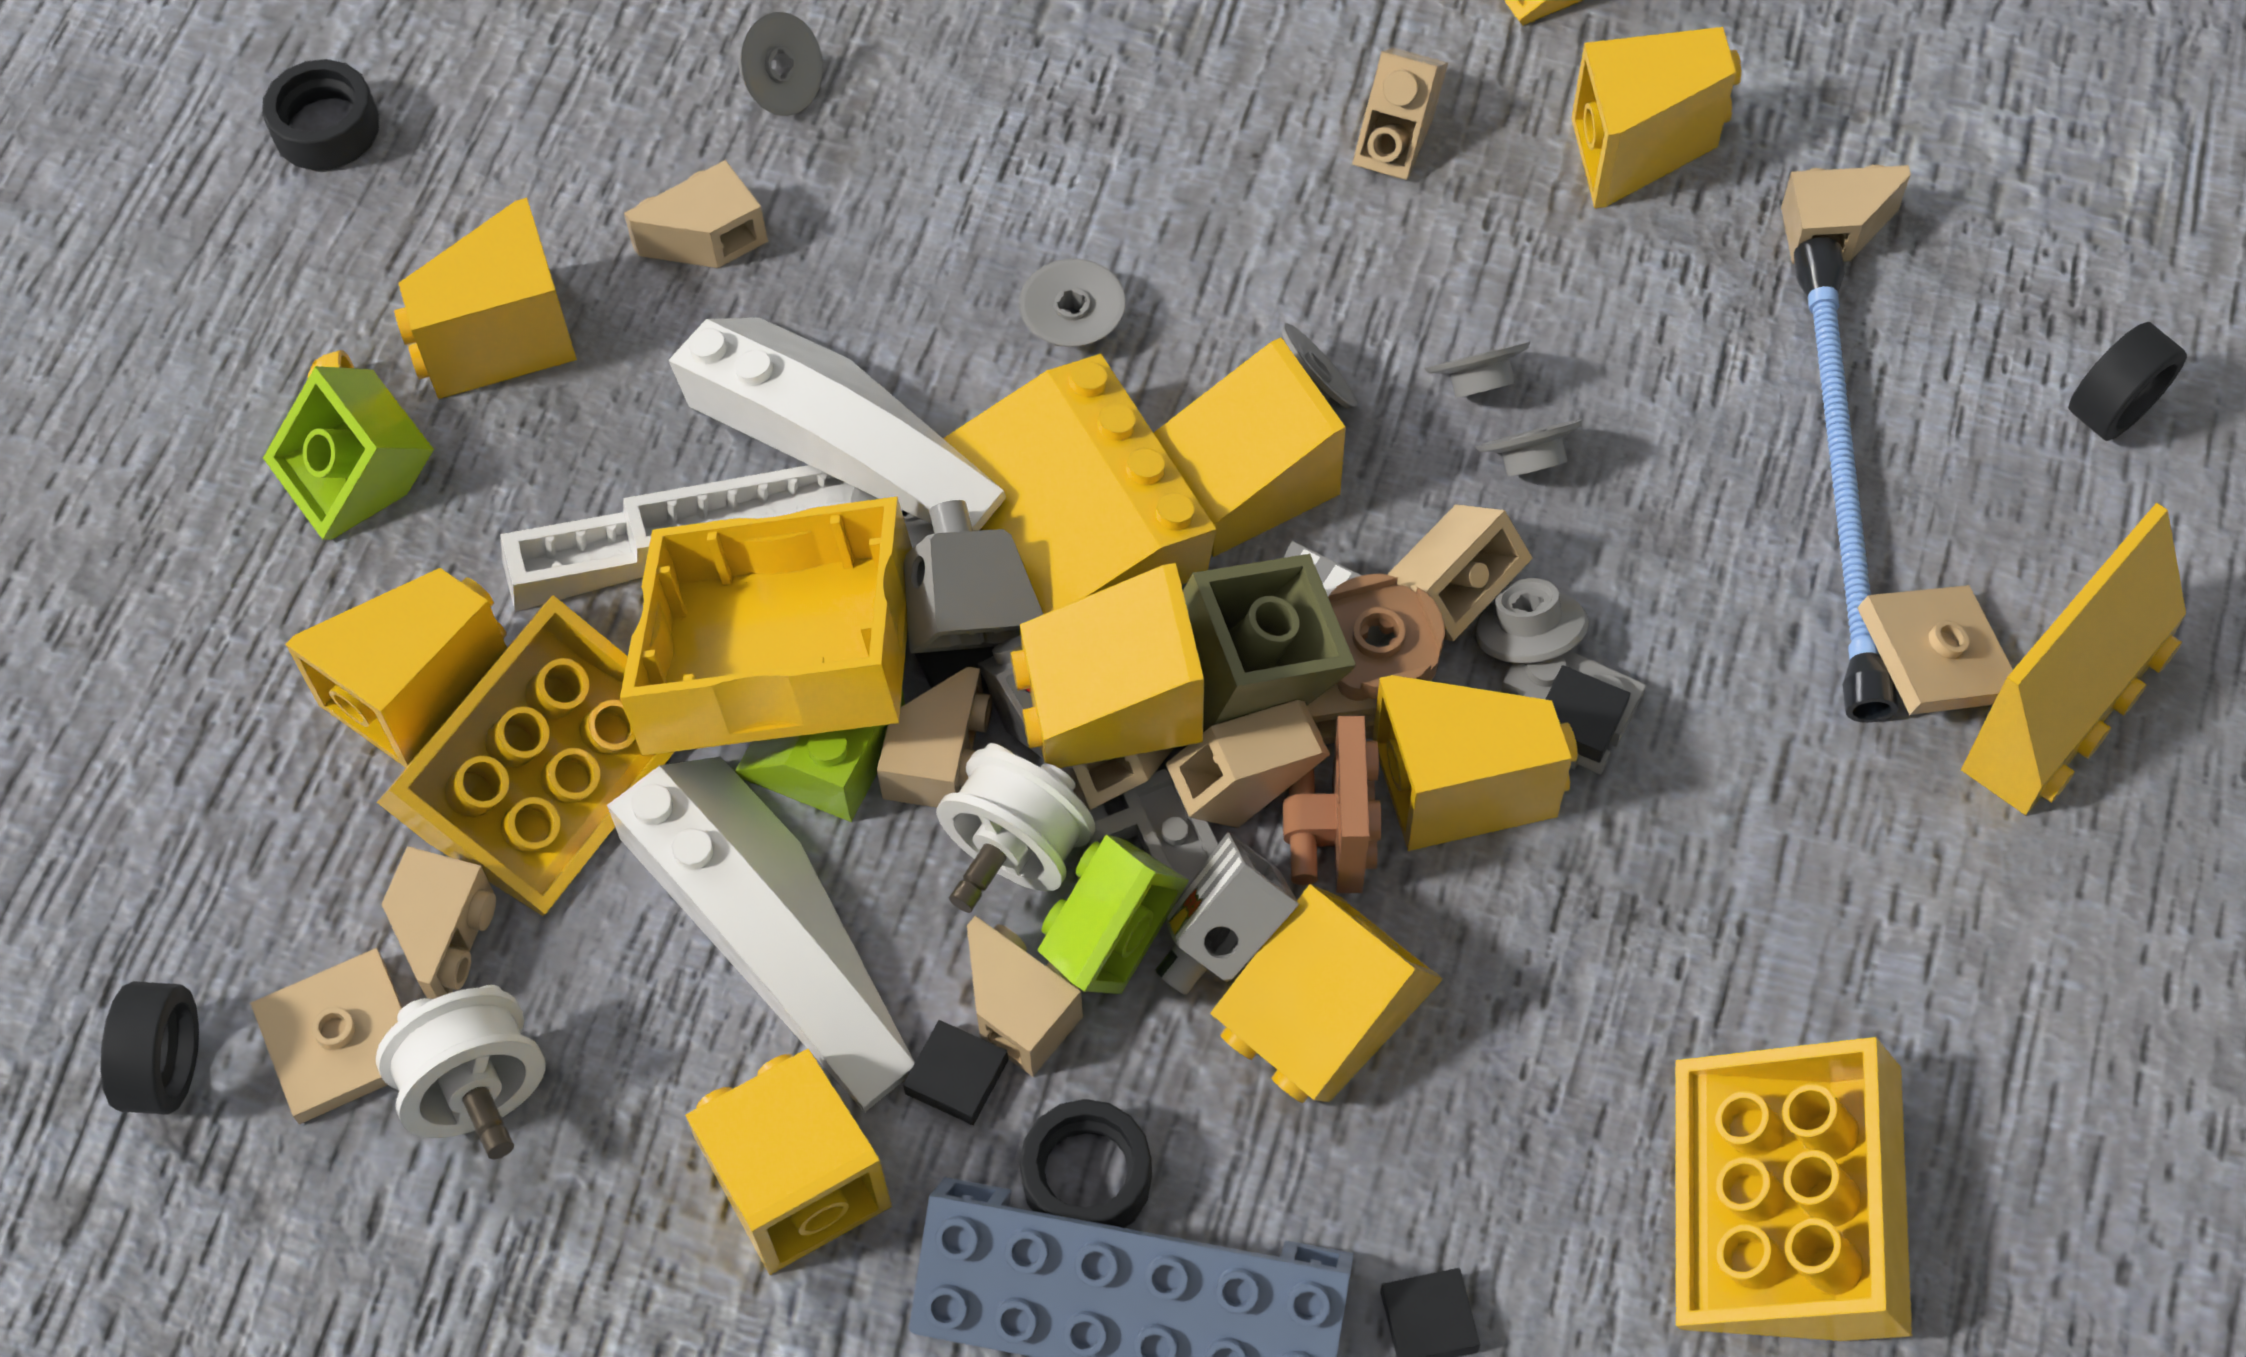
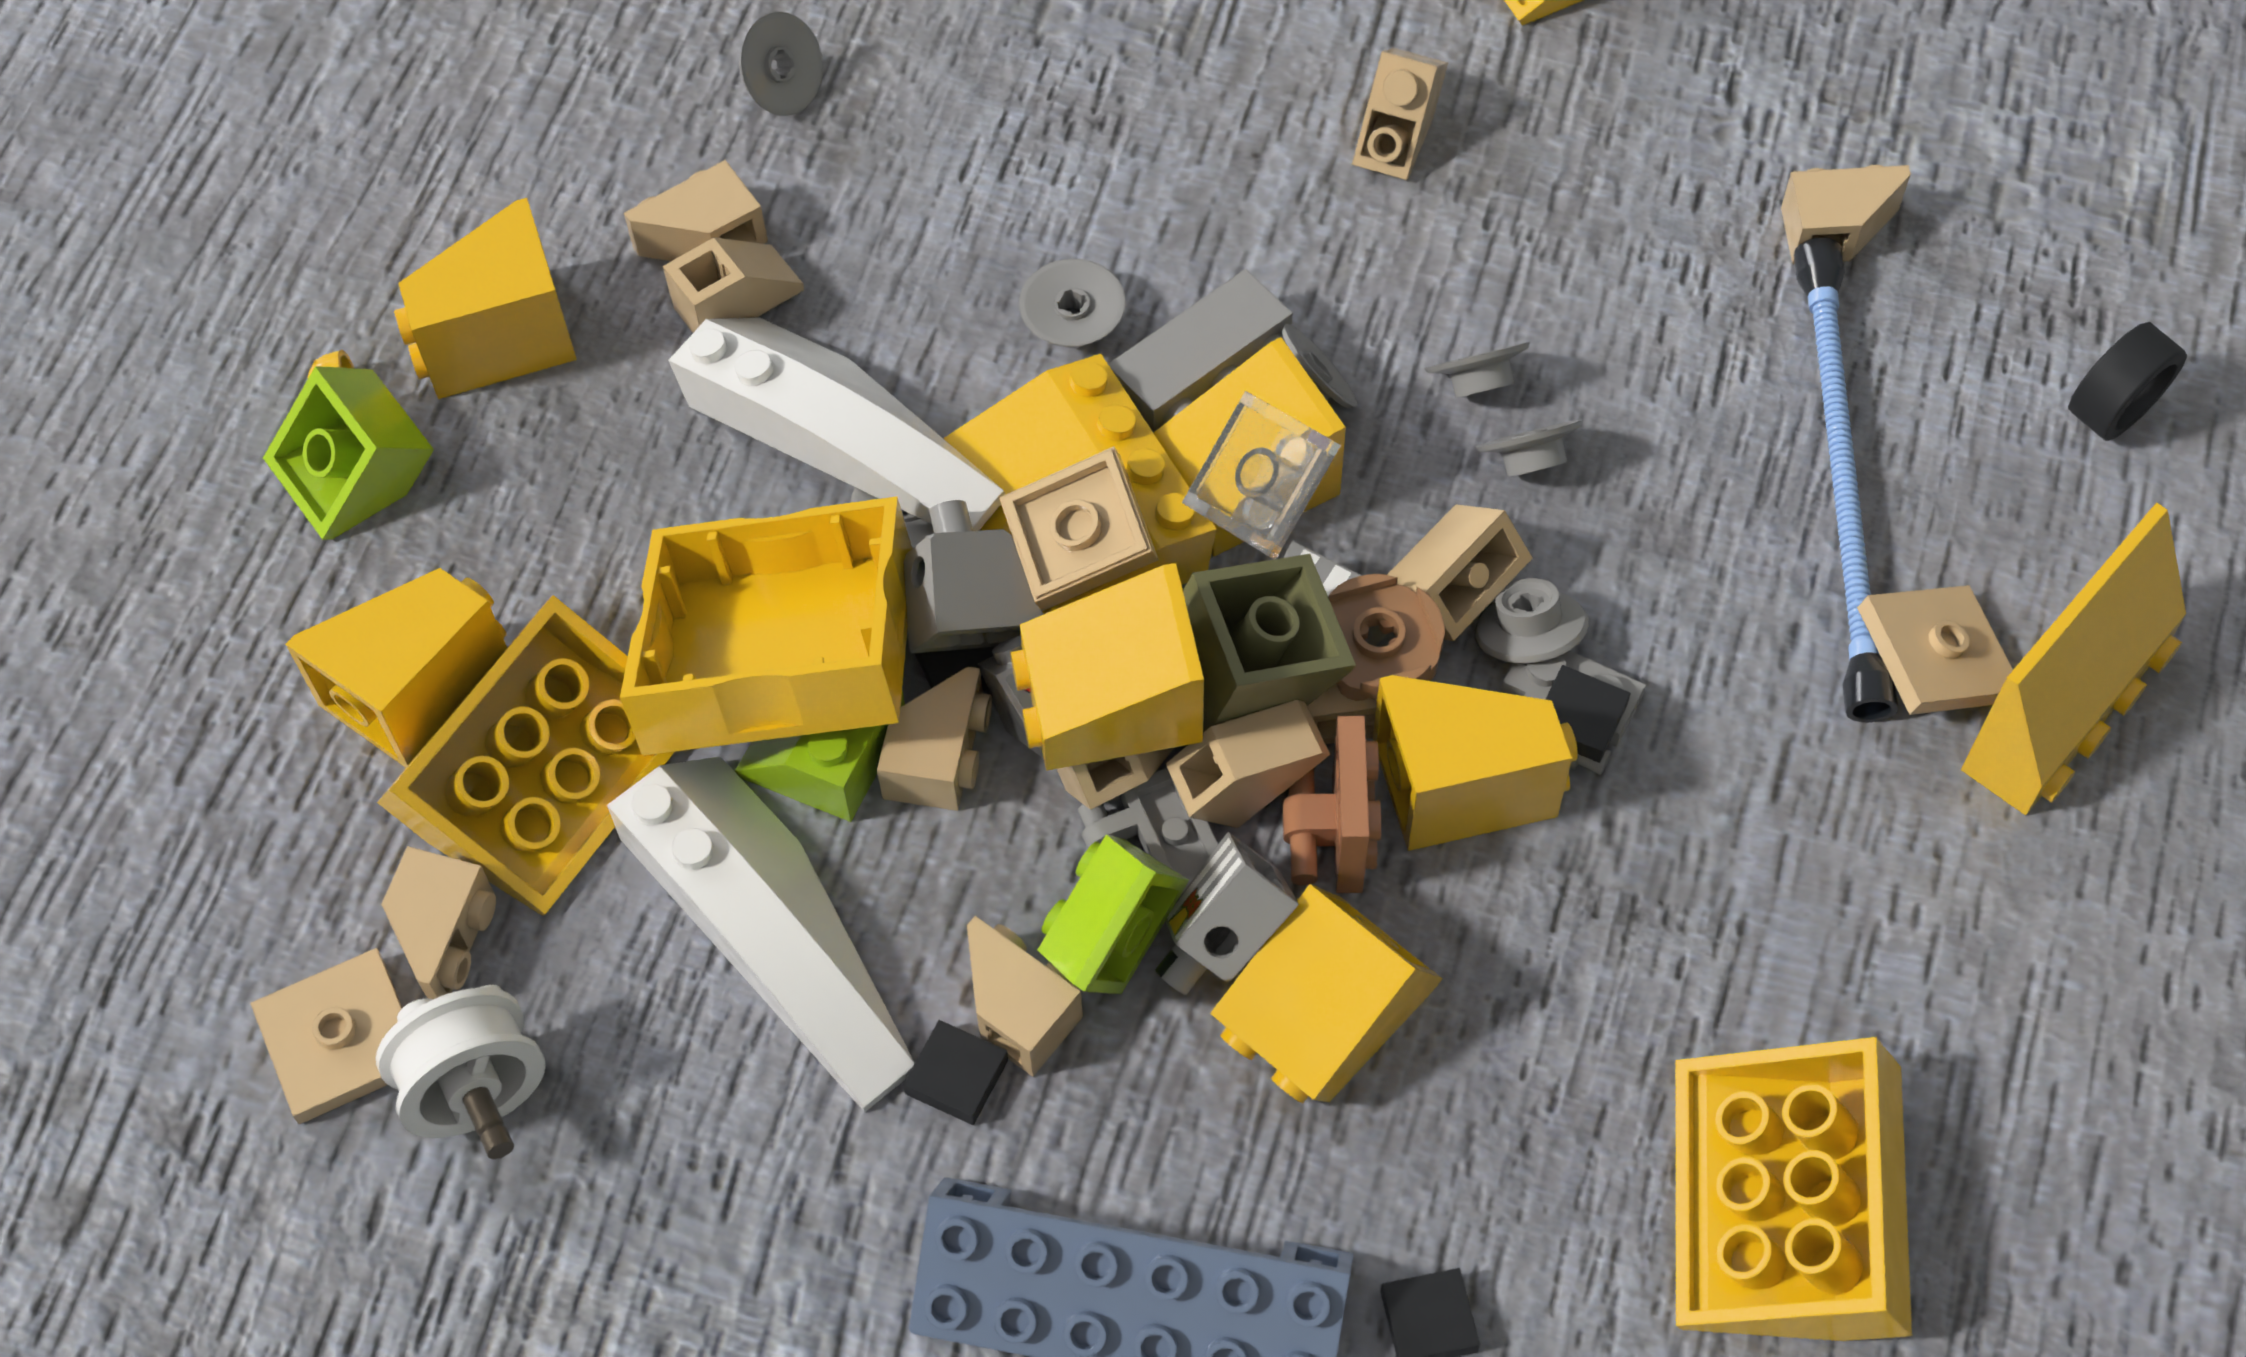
(149, 1047): black tyre -> none
(314, 82): black tyre -> none
(614, 547): white slope -> none
(729, 281): none -> tan slope
(790, 1159): yellow slope -> none
(1013, 823): white wheel -> none
(1078, 529): none -> tan plate
(1097, 1119): black tyre -> none
(1200, 347): none -> light grey brick
(1261, 474): none -> clear slope
(1650, 106): yellow slope -> none

